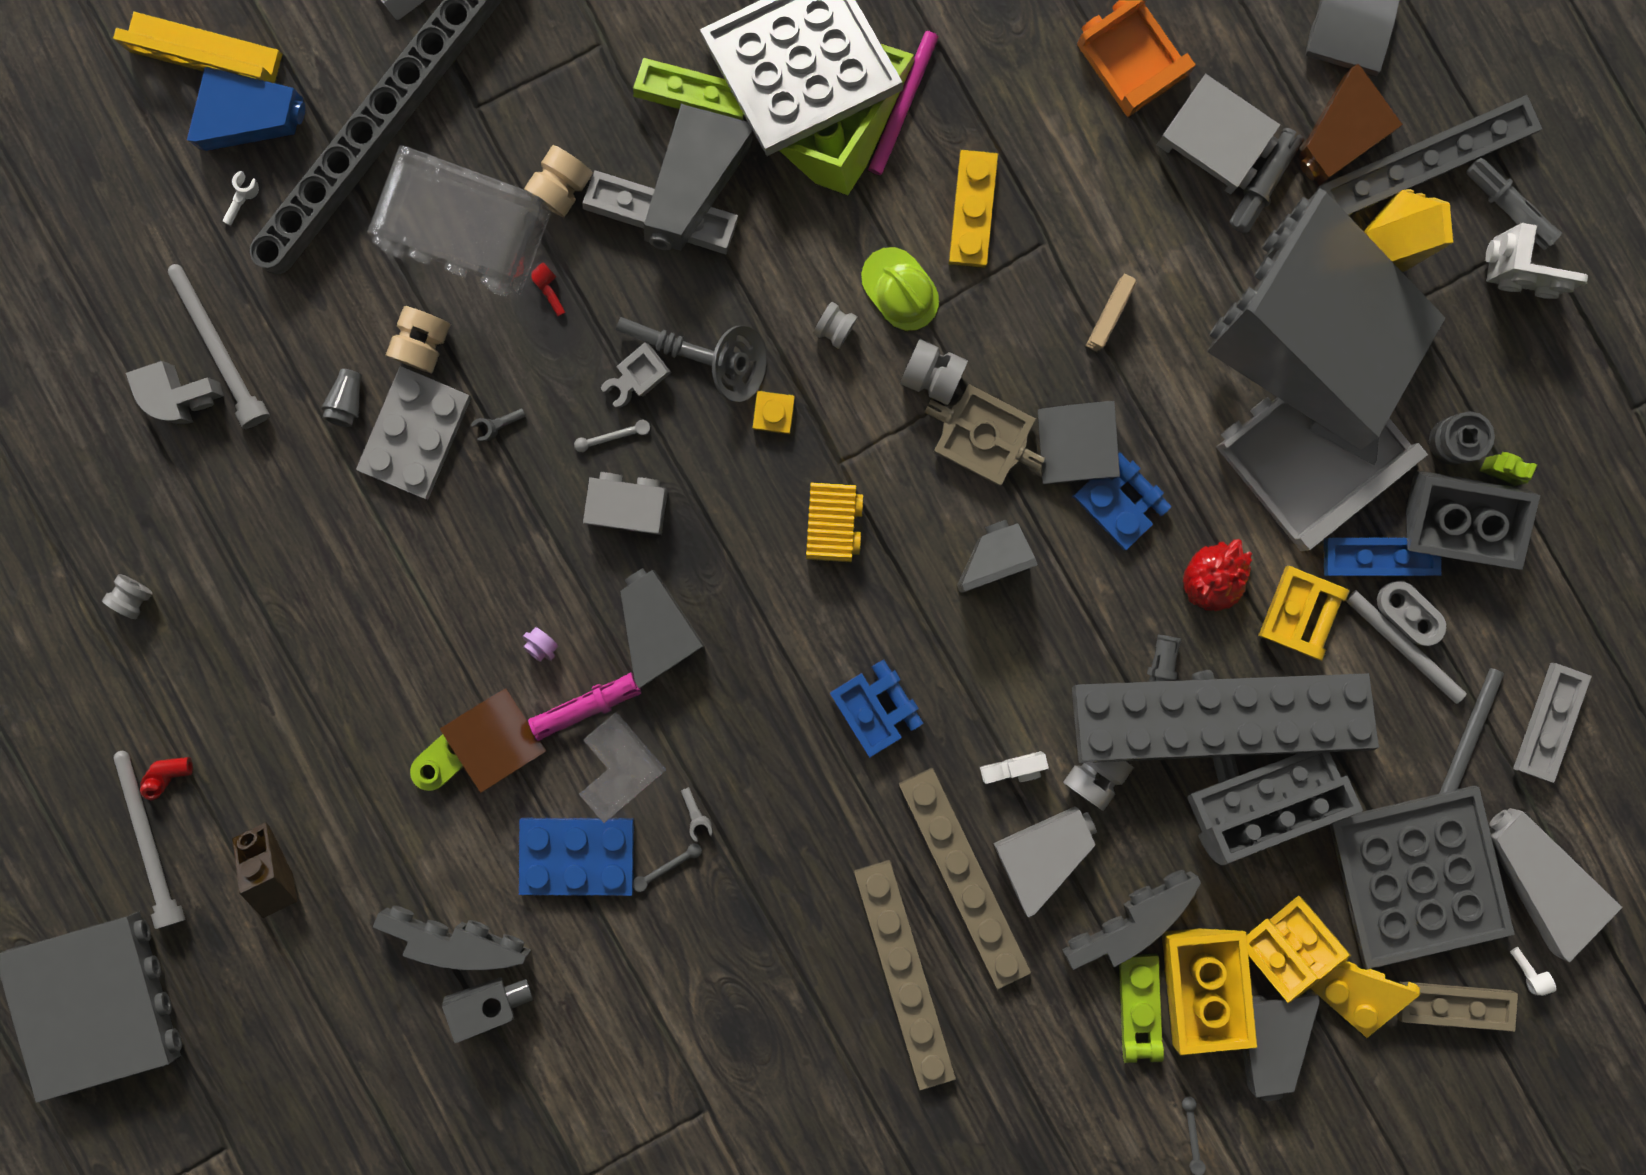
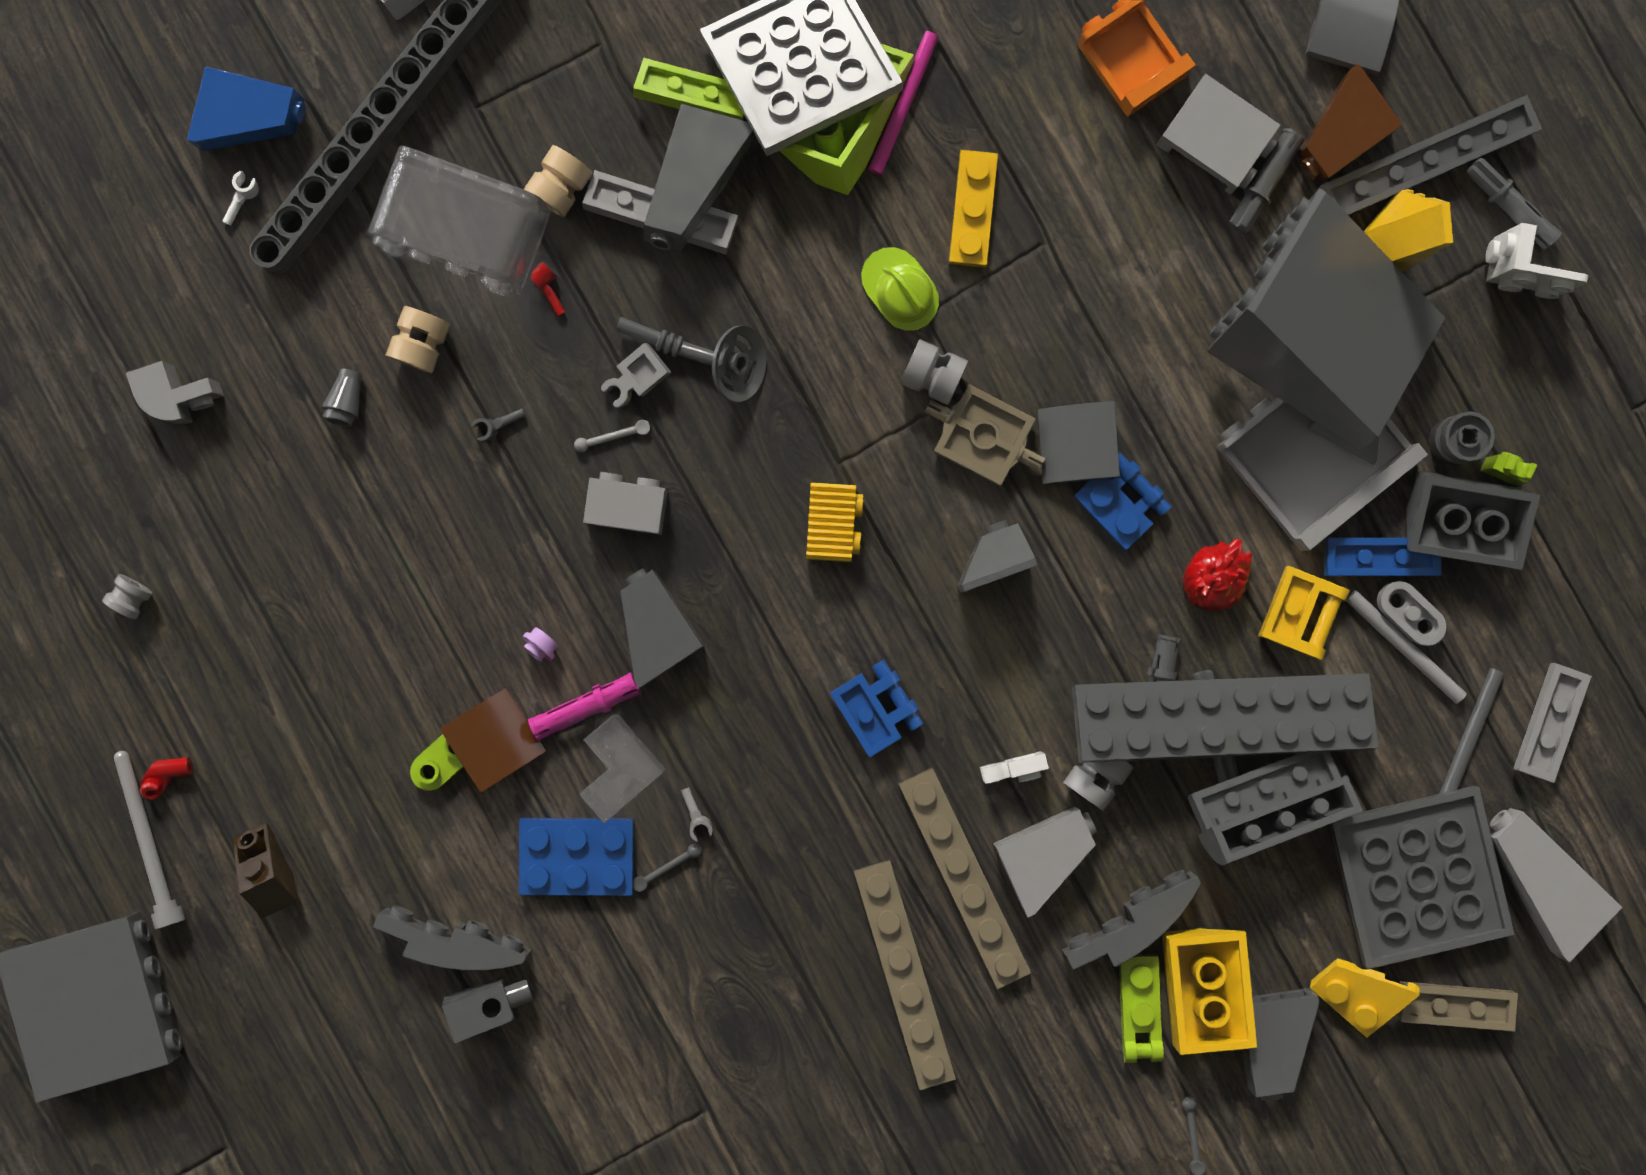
(197, 48): yellow fence -> none
(249, 410): light grey piece -> none
(413, 433): light grey plate -> none
(773, 412): yellow plate -> none
(835, 325): light grey wheel -> none
(1111, 312): tan tile -> none
(1295, 949): yellow slope -> none
(1537, 984): white hand -> none

